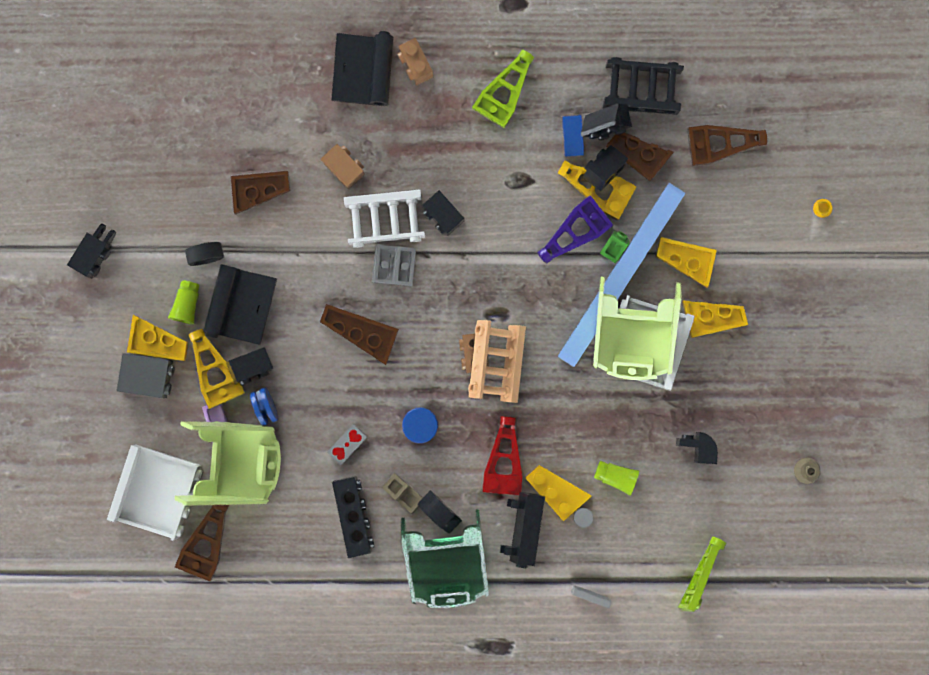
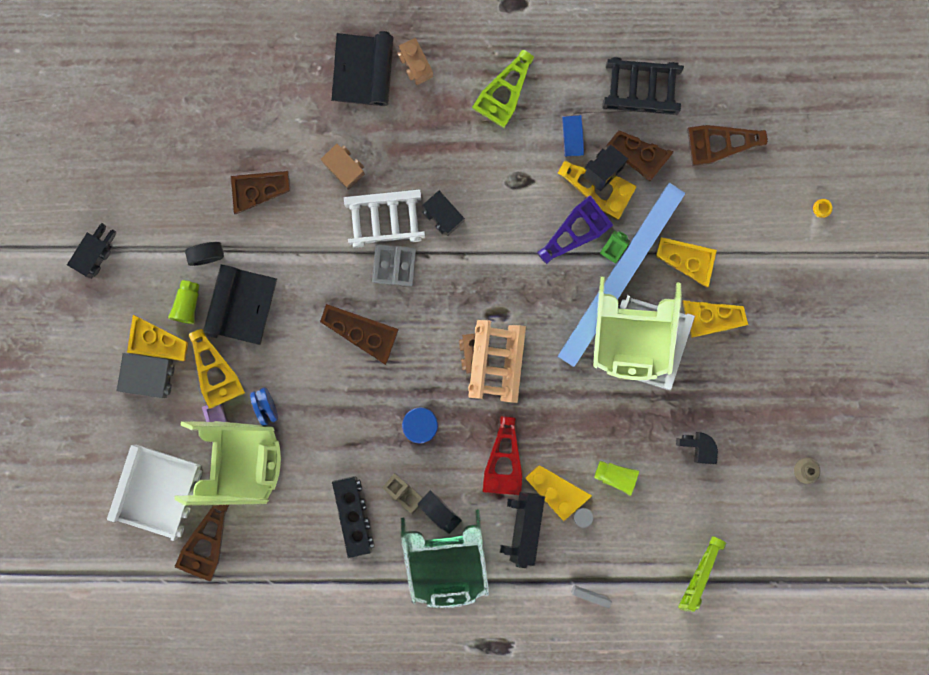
(249, 366): black brick -> none
(347, 444): light grey tile -> none
(606, 122): black slope -> none

